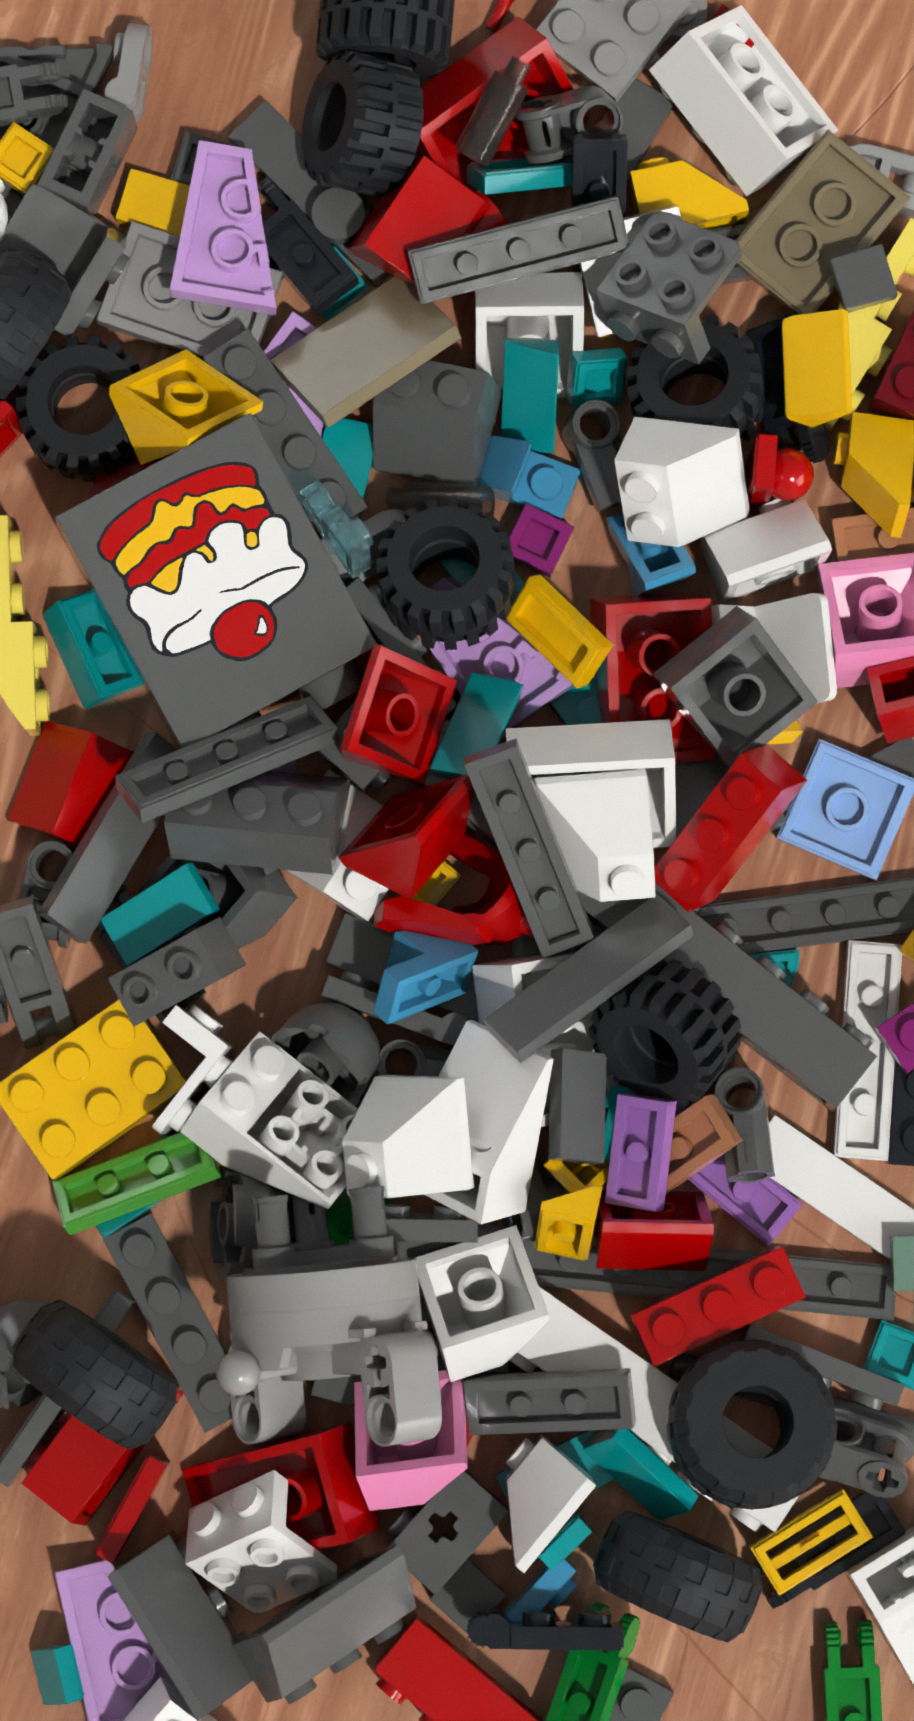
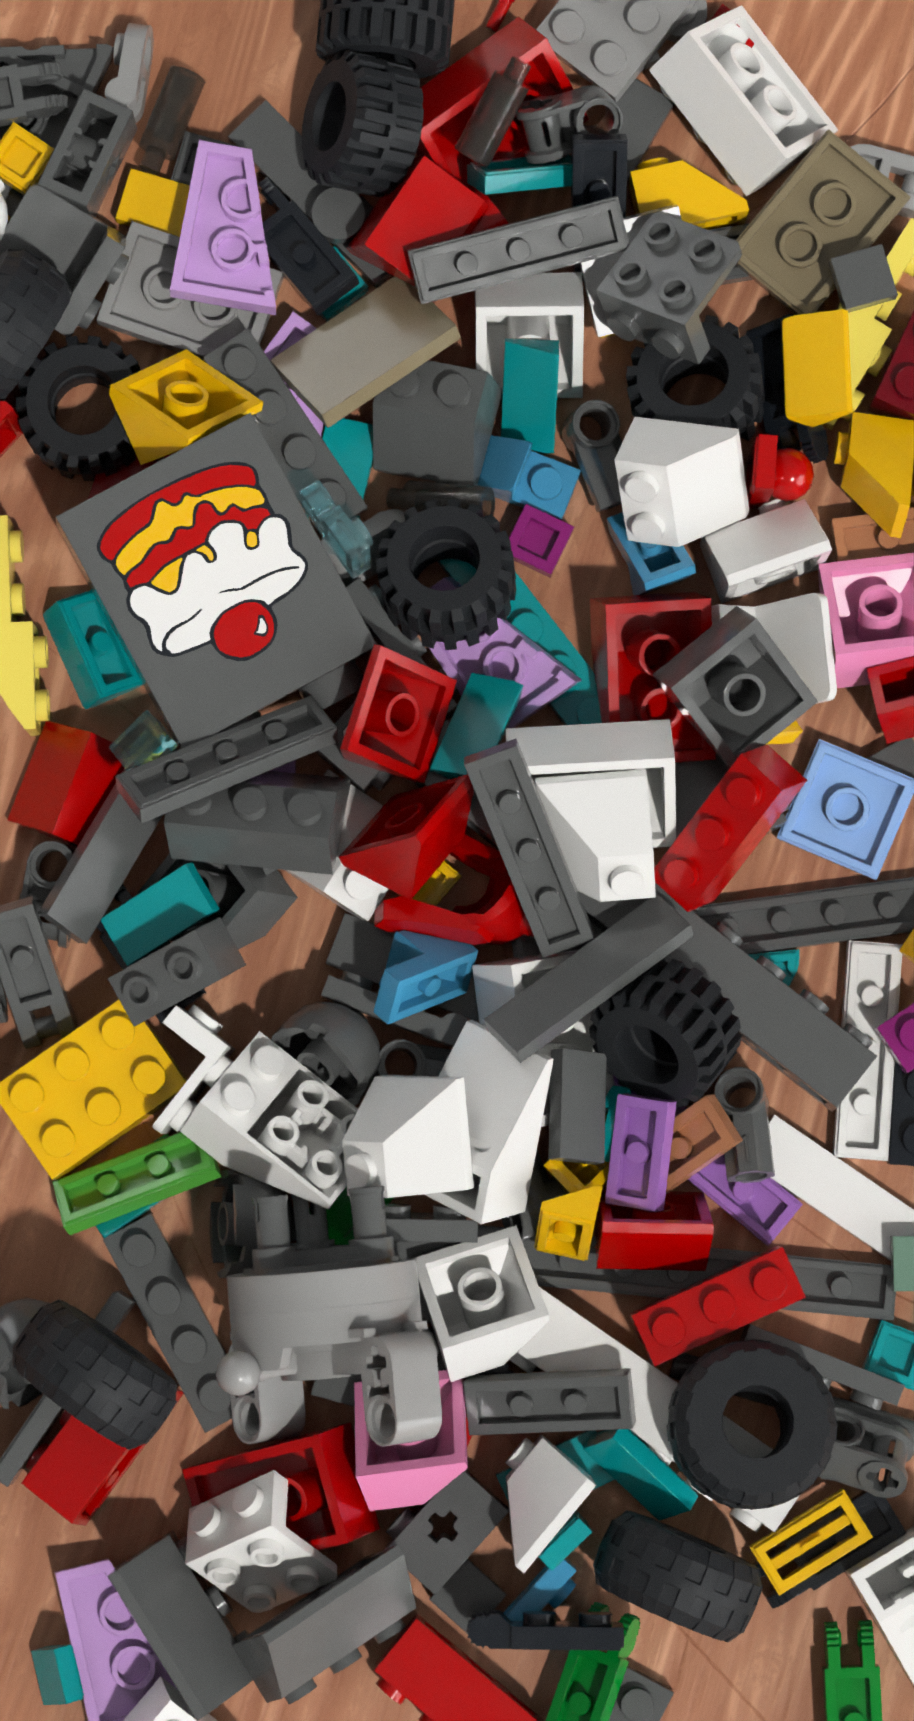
(132, 1507): red tile -> none
(143, 742): none -> clear light blue tile
(170, 117): none -> clear smoke cylinder
(558, 631): yellow tile -> none
(596, 376): teal tile -> none

